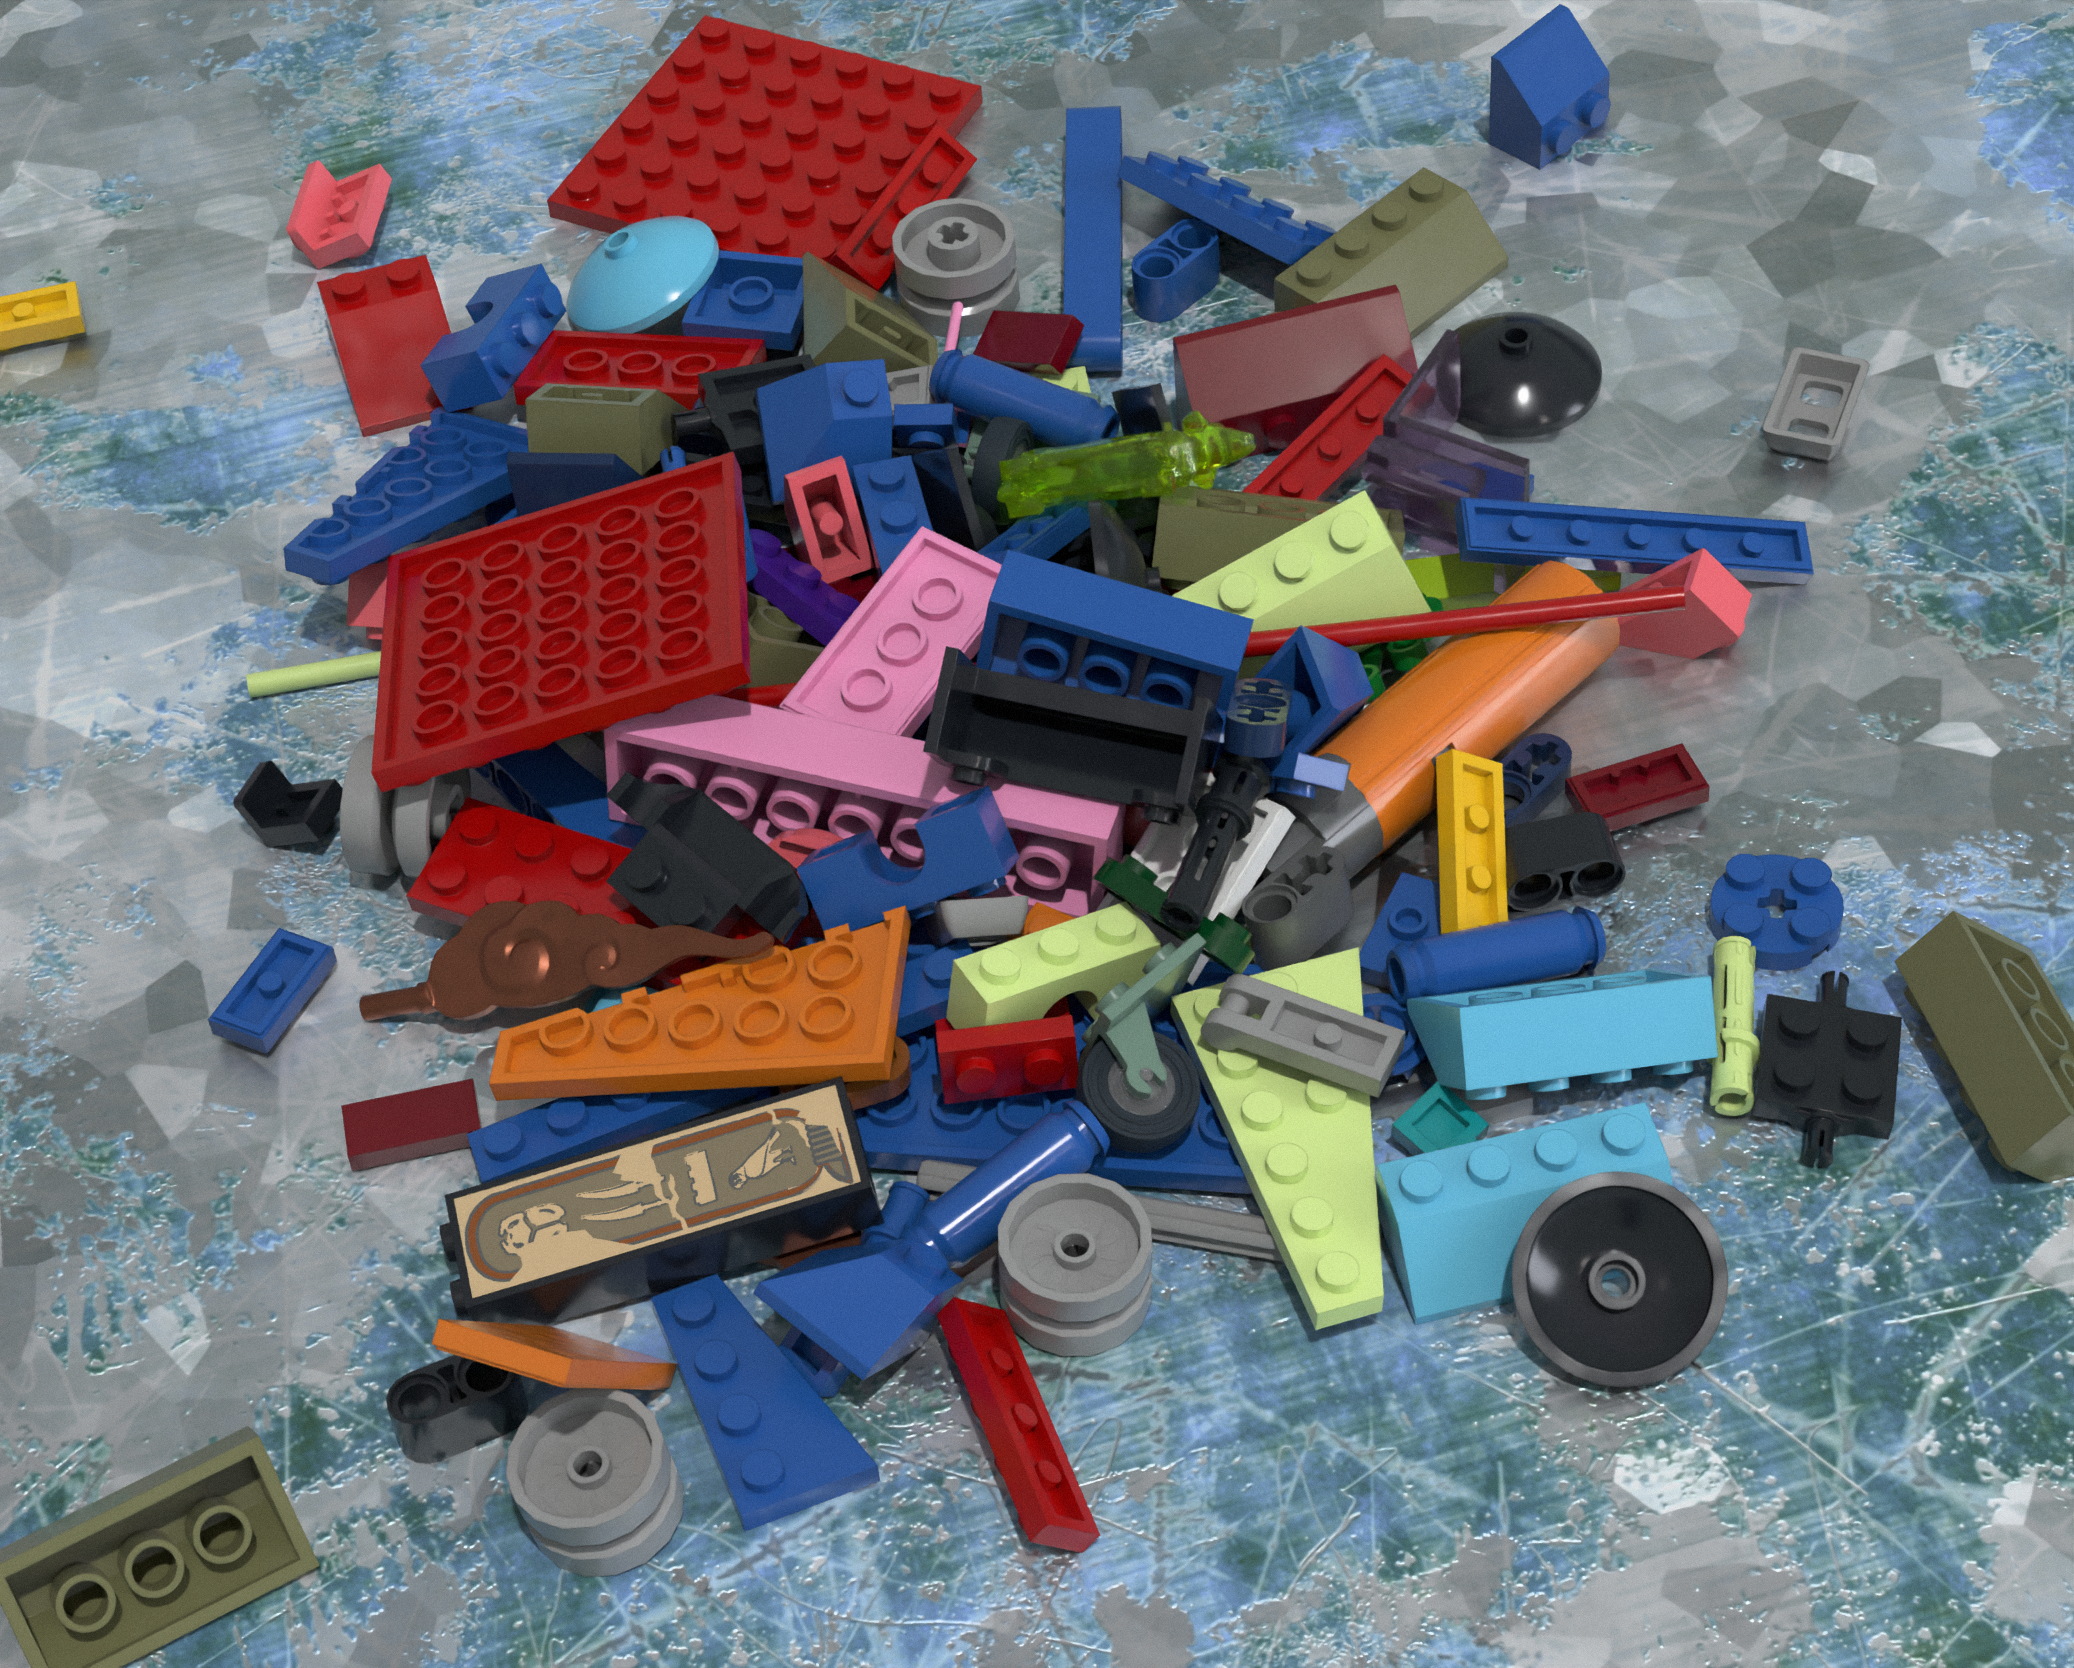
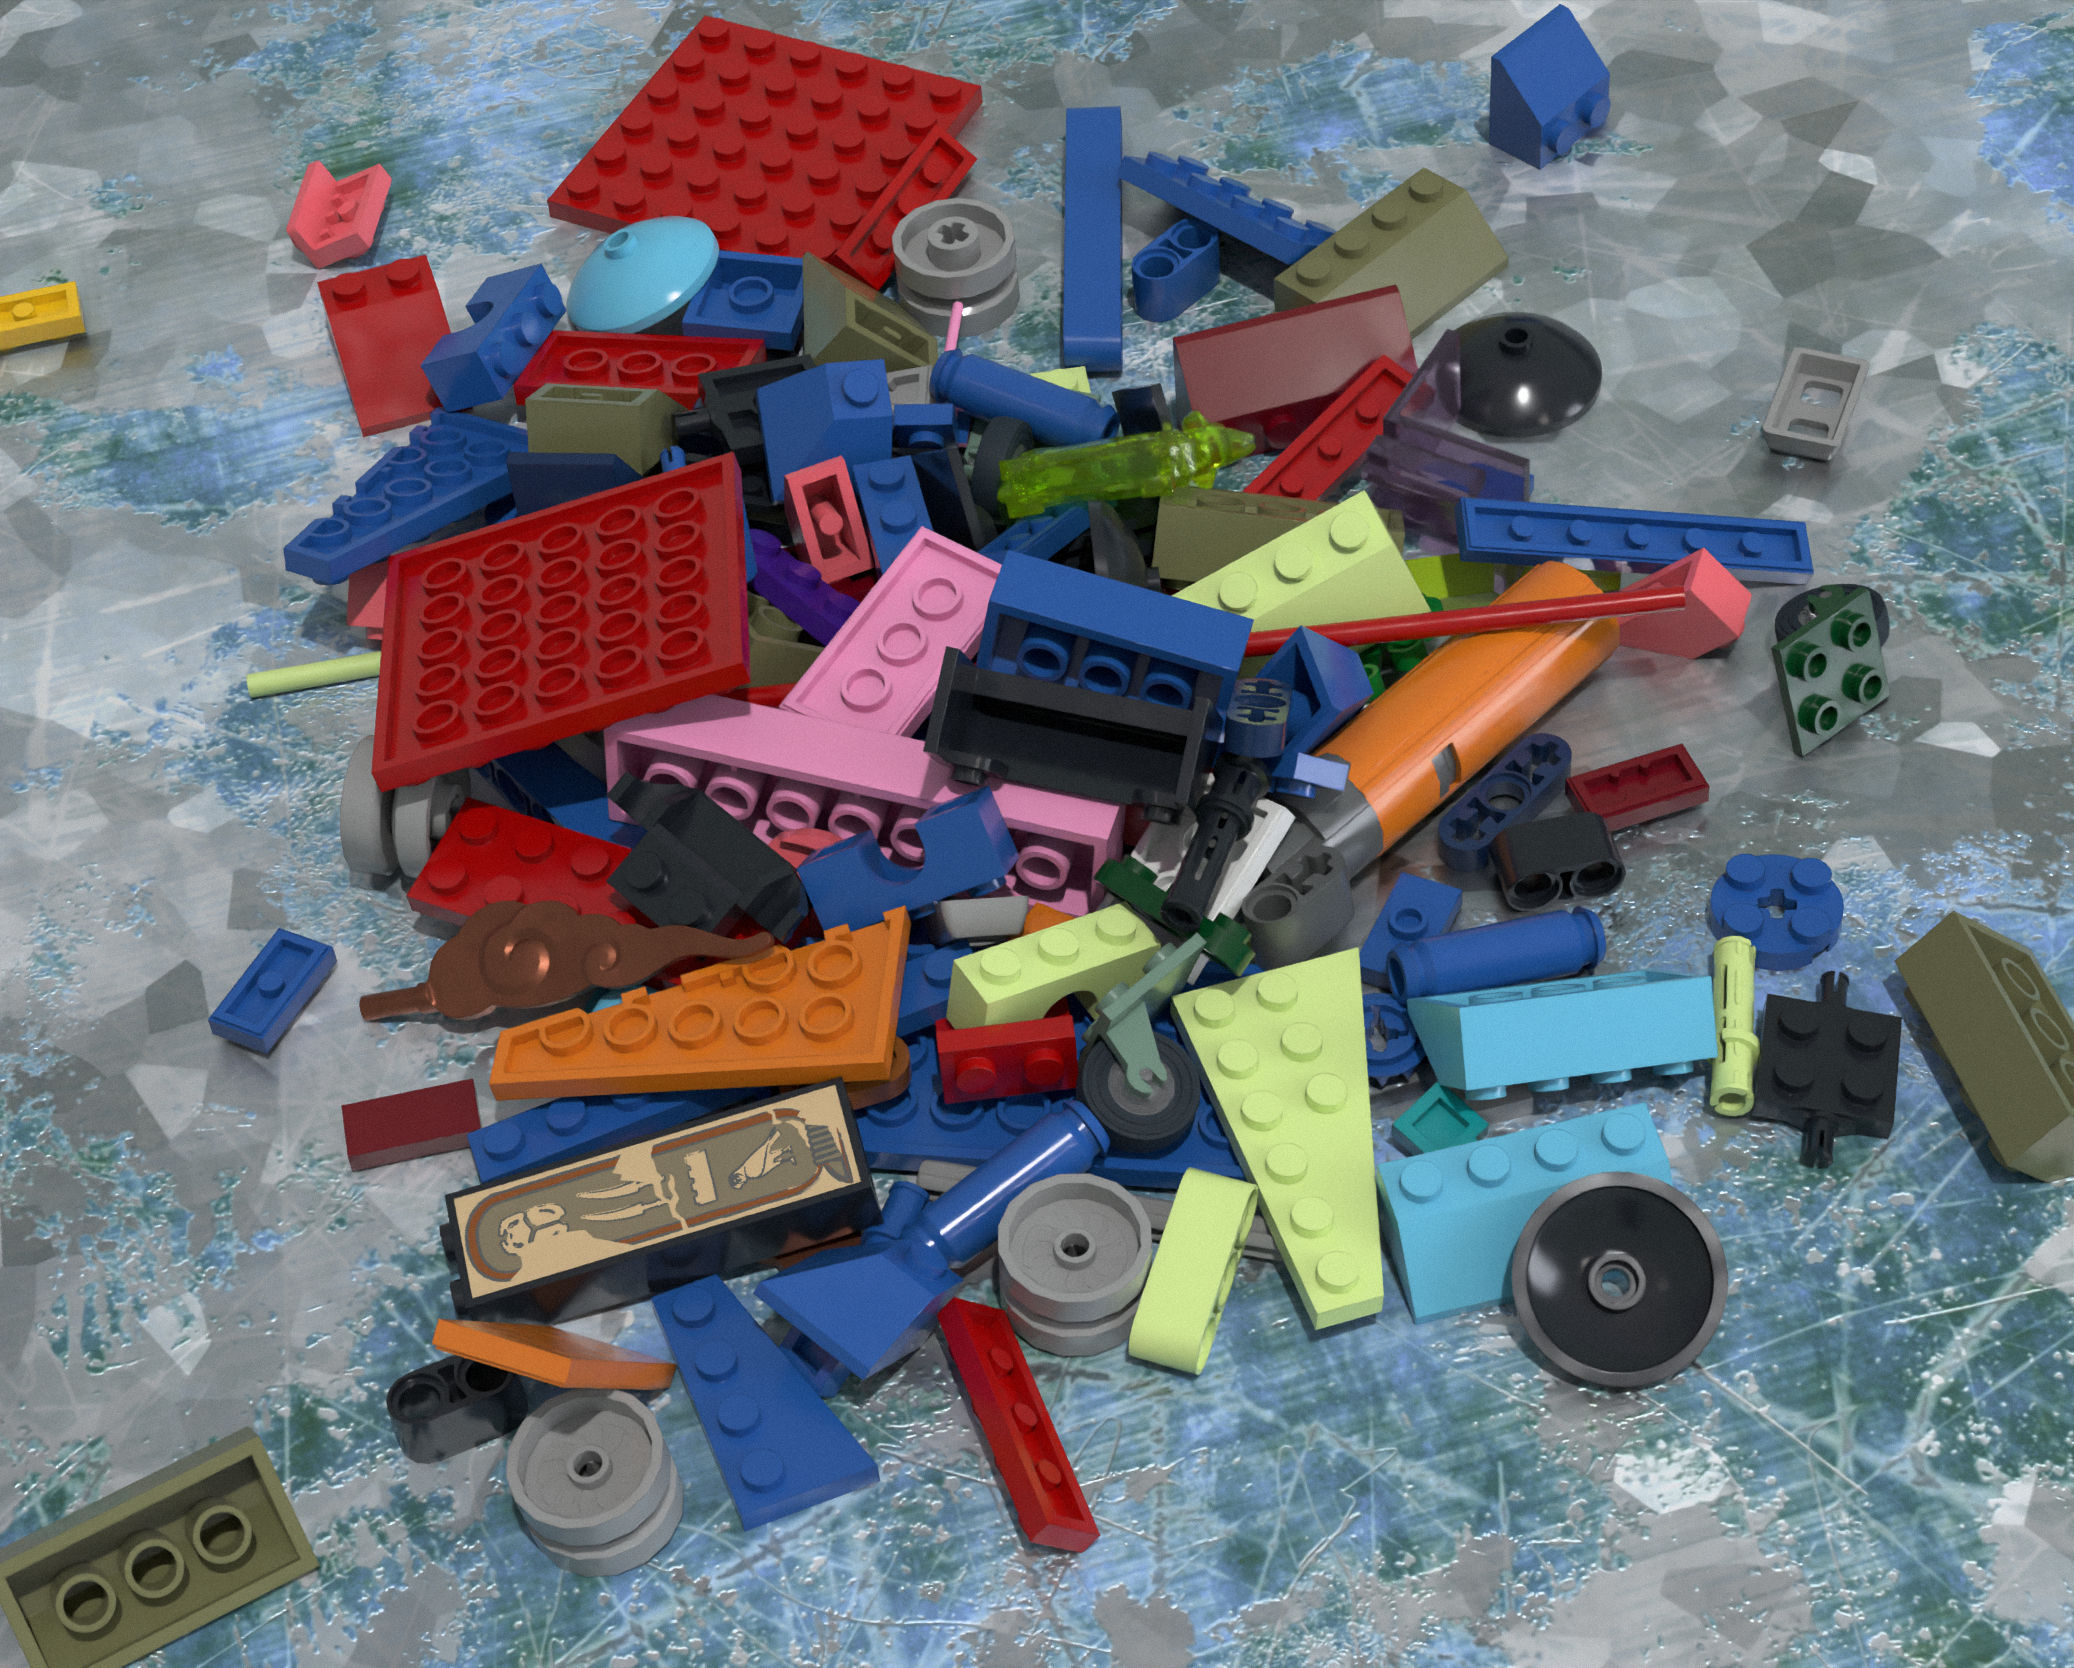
(287, 811): black bracket -> none
(1030, 340): dark red tile -> none
(1193, 1271): none -> yellowish green beam
(1304, 1034): light grey plate -> none
(1471, 841): yellow plate -> none
(1830, 660): none -> dark green plate

